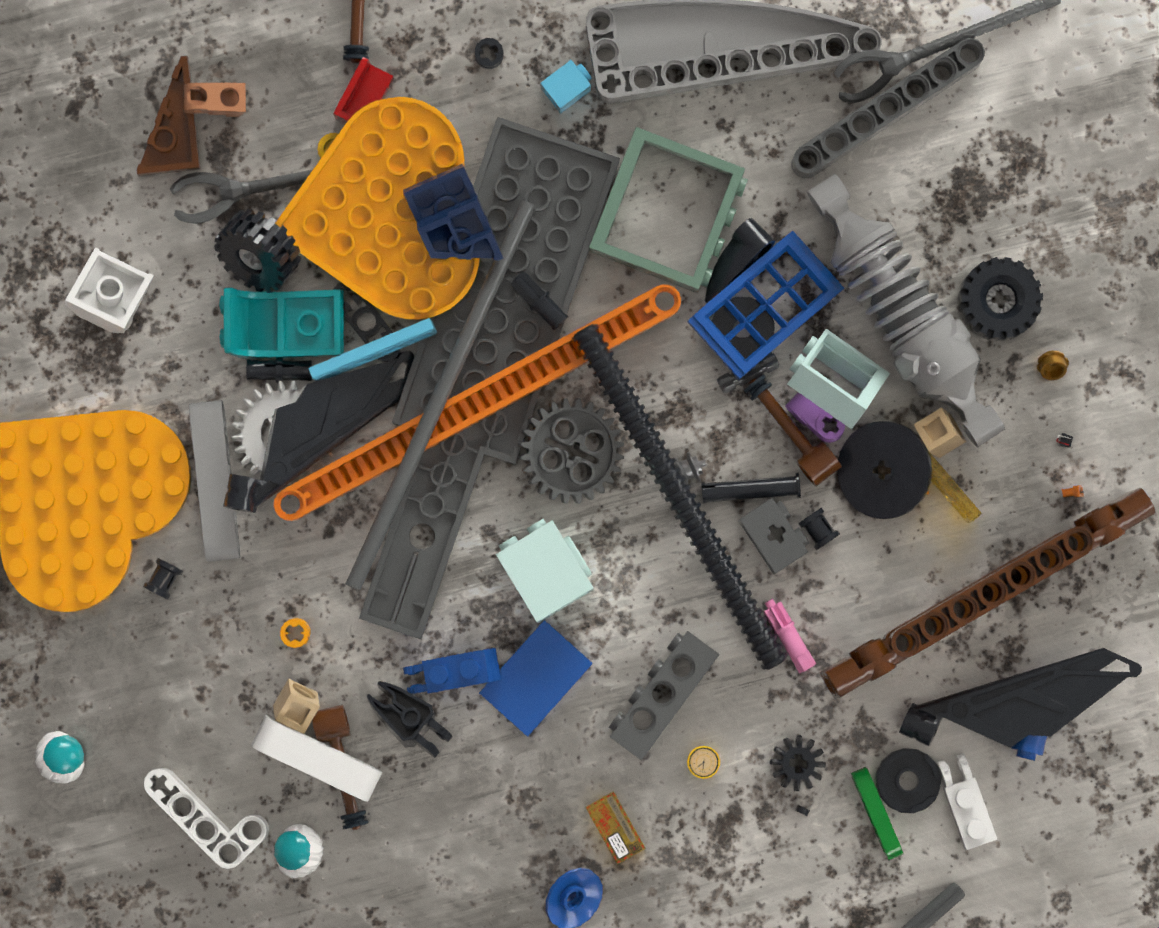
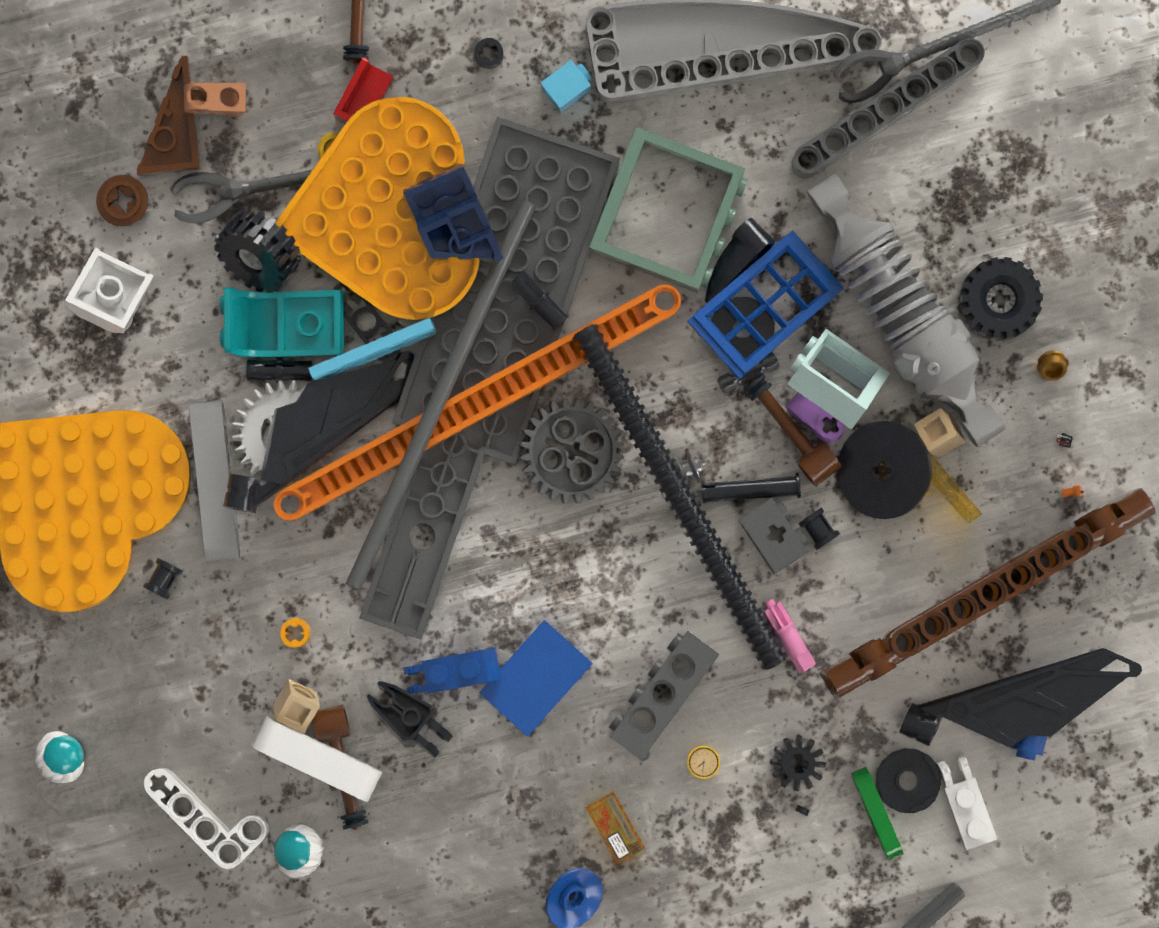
(109, 193): none -> reddish brown gear
(545, 569): light aqua brick -> none

